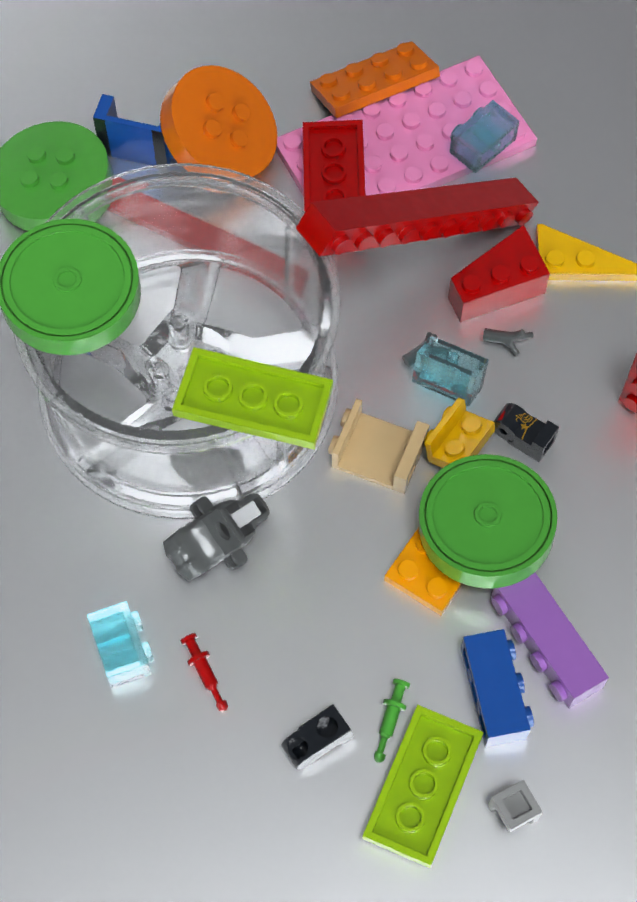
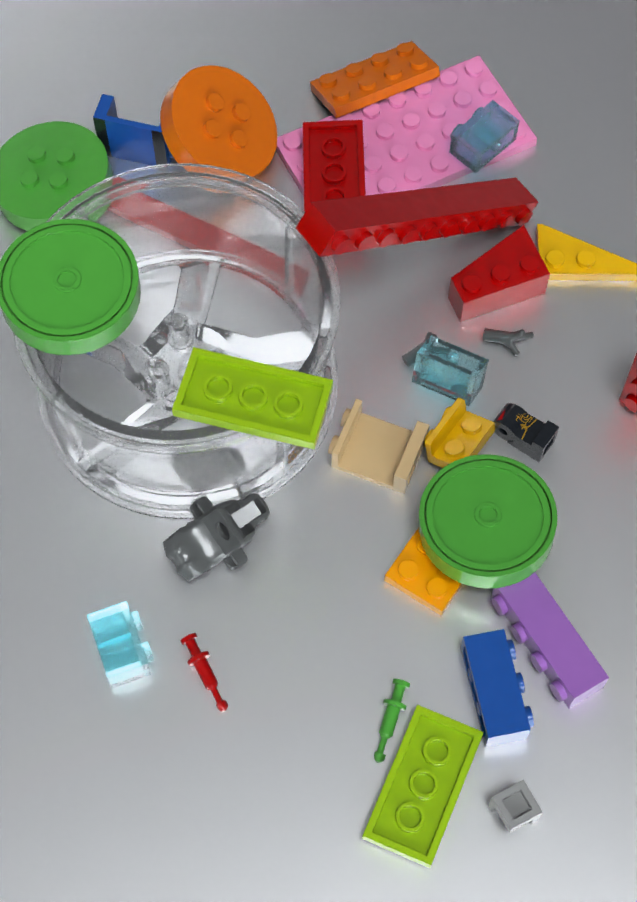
(317, 737): black leg -> none

